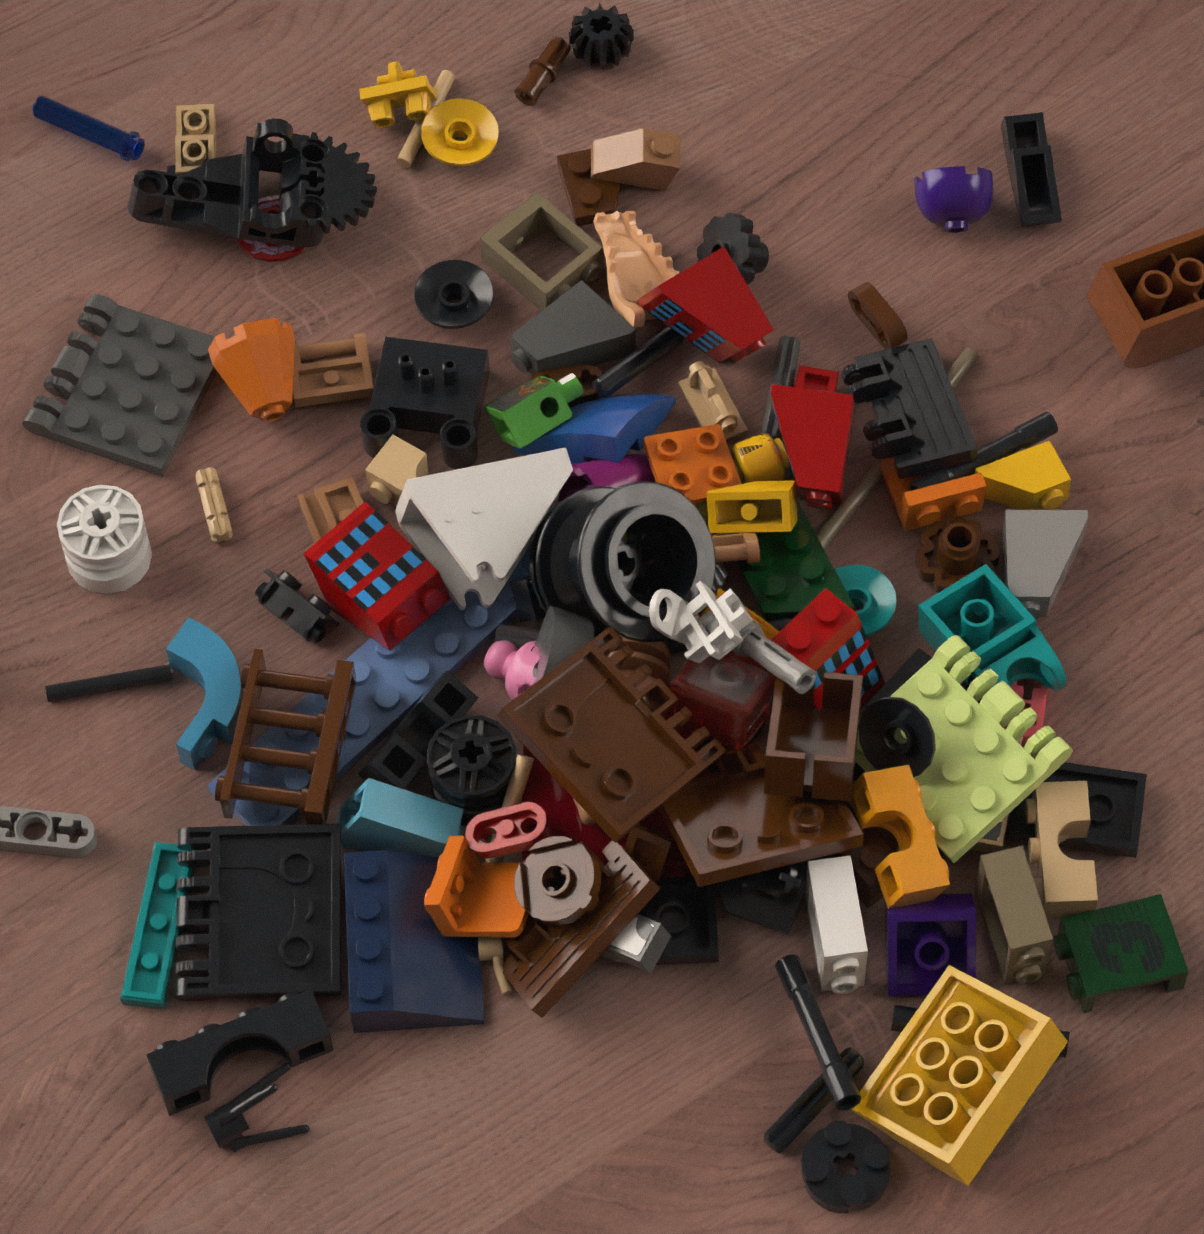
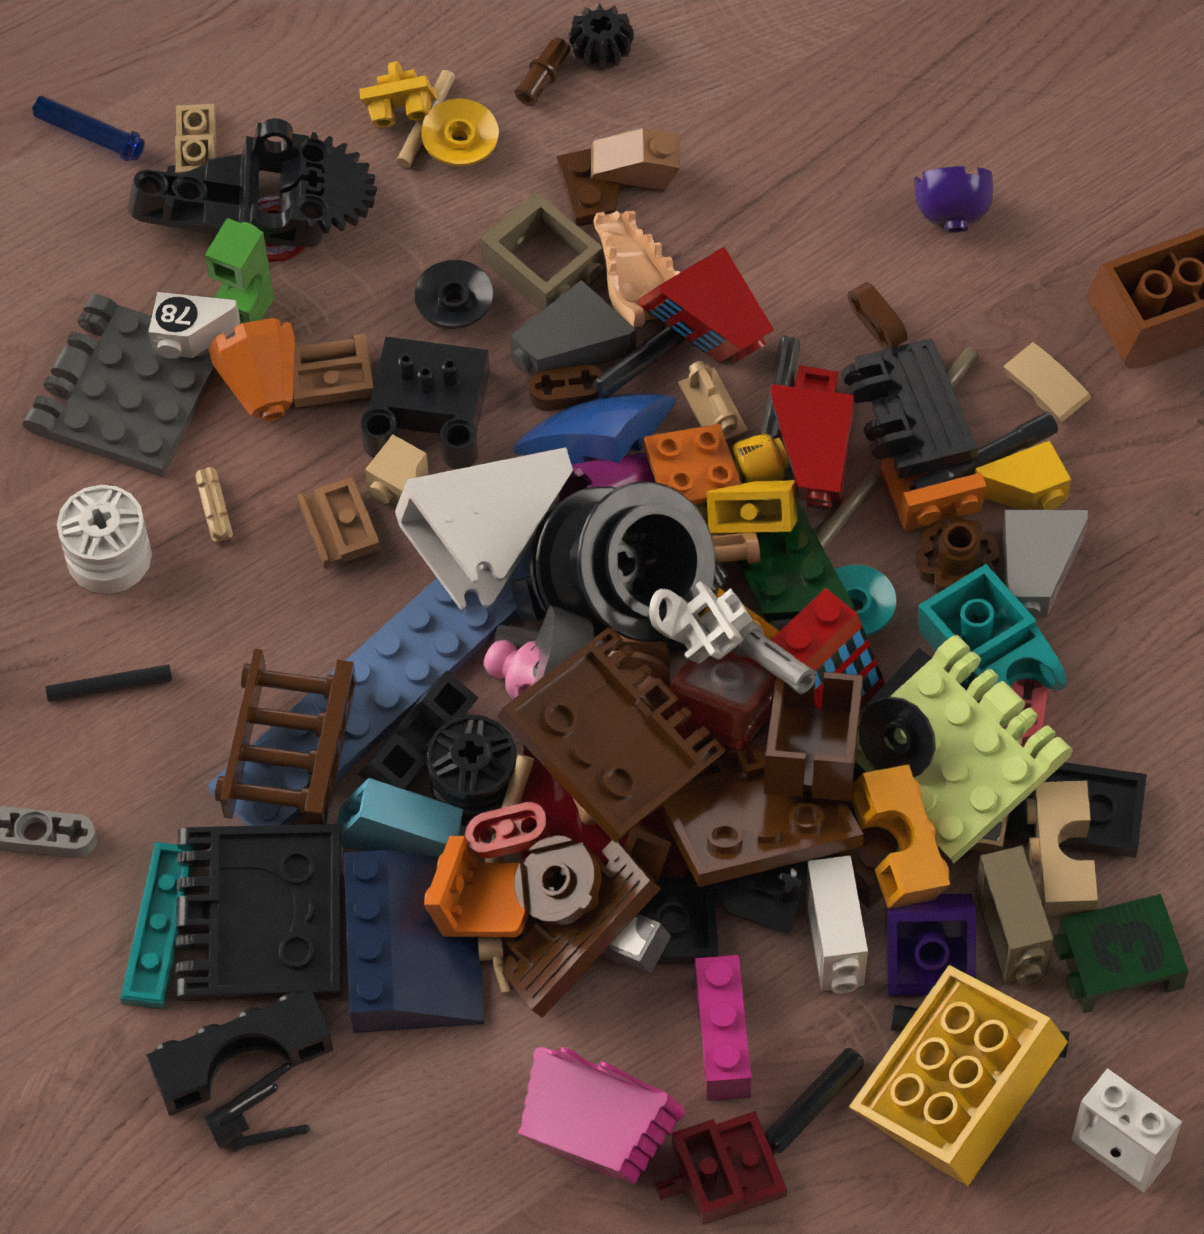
(189, 323): none -> white slope
(211, 664): dark azure arch -> none
(242, 266): none -> bright green arch
(309, 614): black hinge -> none
(375, 577): red slope -> none
(518, 412): bright green torso -> none
(595, 1114): none -> dark pink piece
(723, 1028): none -> dark pink arch
(724, 1168): none -> dark red plate
(737, 237): black plant -> none
(834, 1069): black piece -> none
(852, 1191): black plate -> none
(1031, 169): black slope -> none
(1047, 382): none -> tan slope
(1143, 1143): none -> white window

